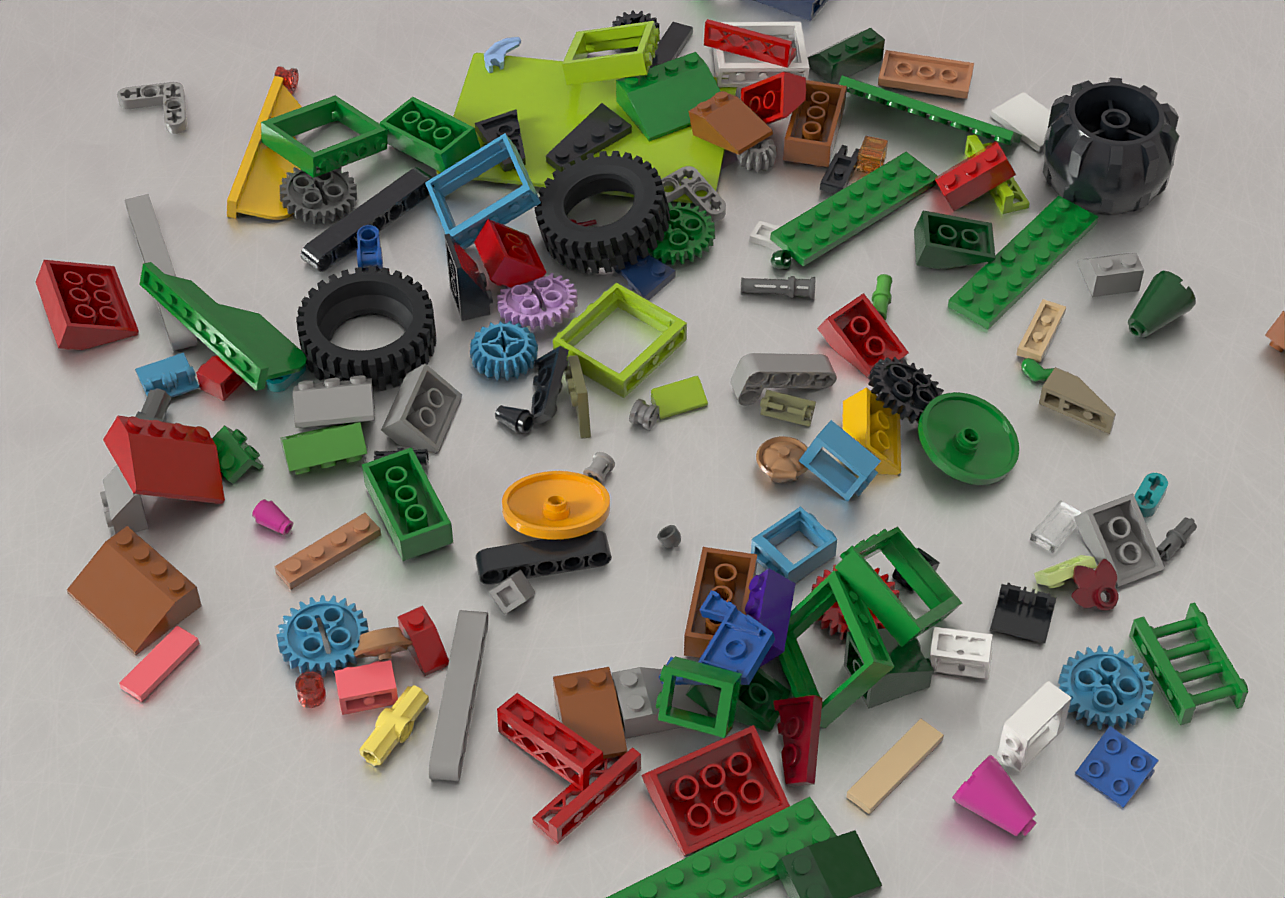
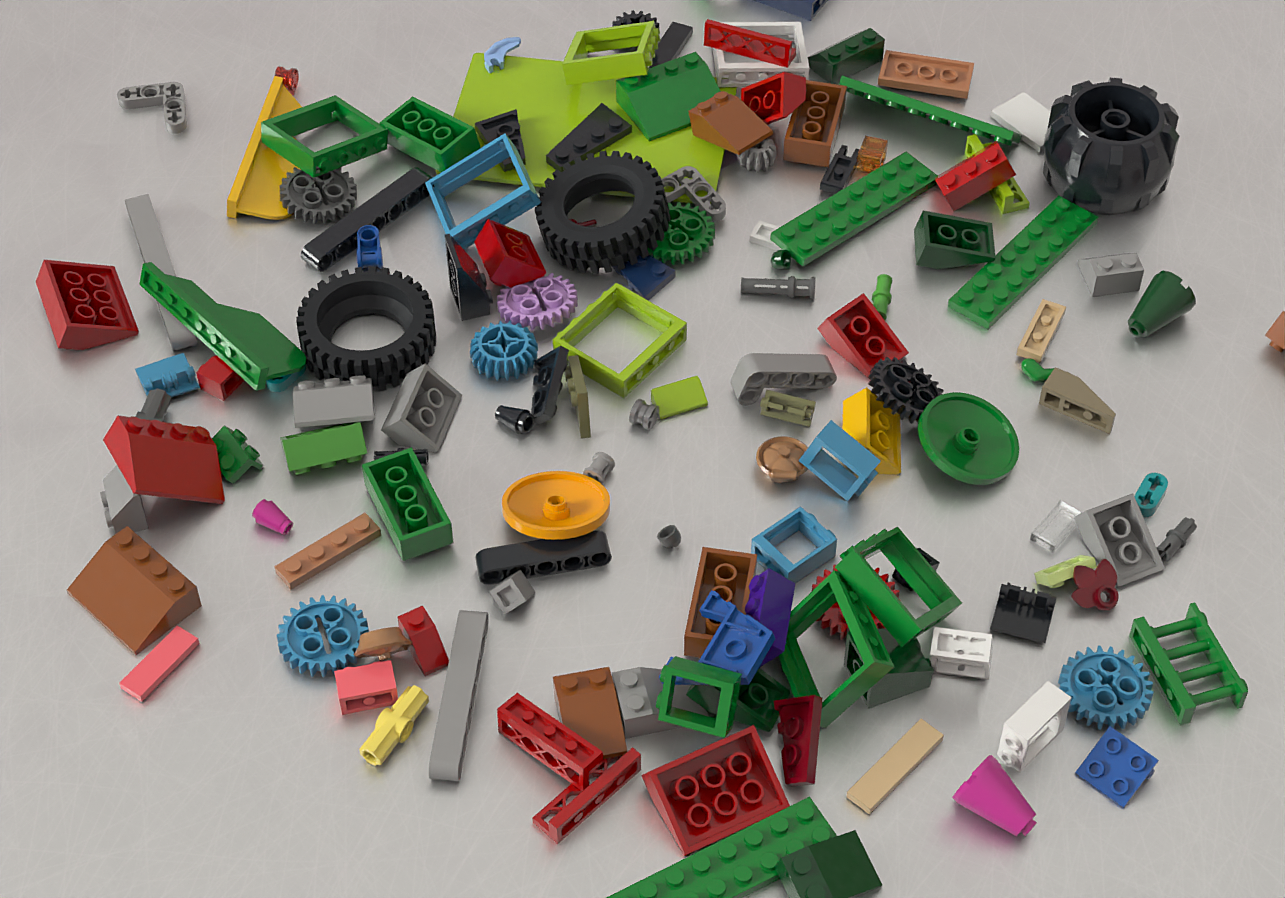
(313, 682): clear red wheel -> none

